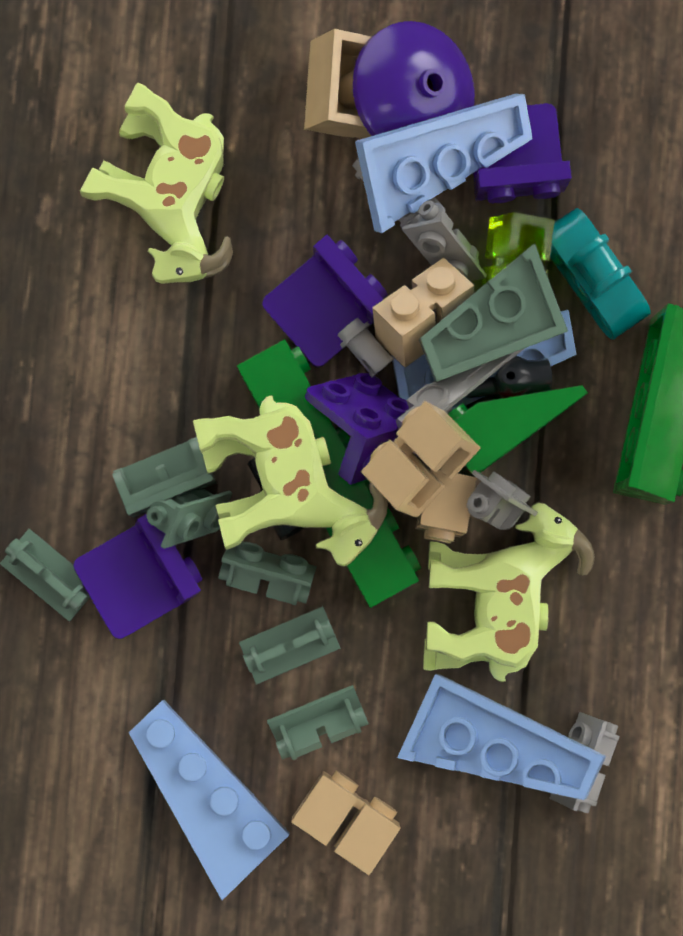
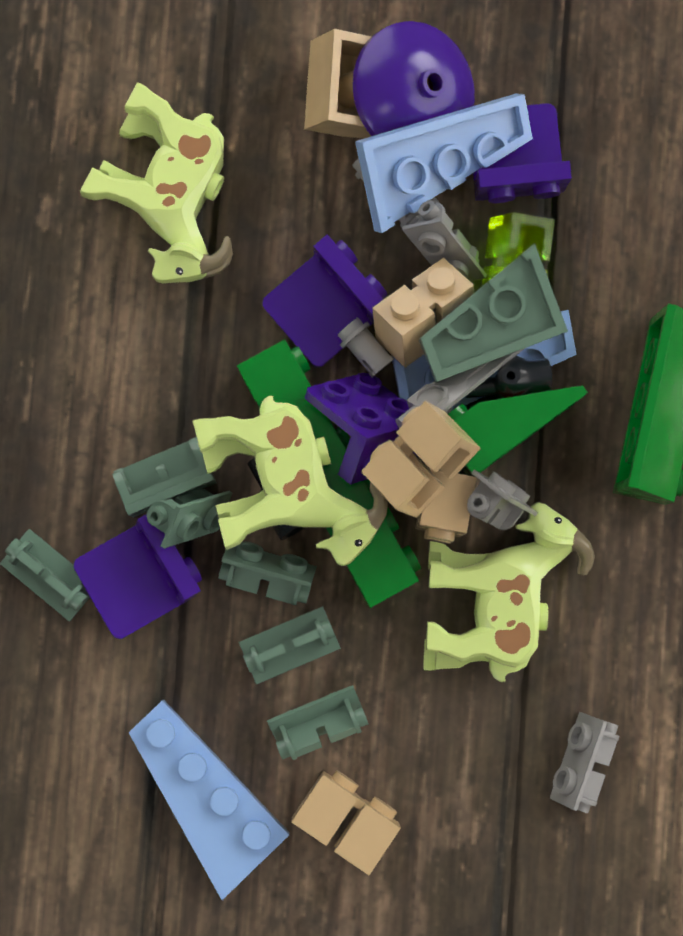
(486, 739): light blue wing -> none
(597, 275): teal piece -> none

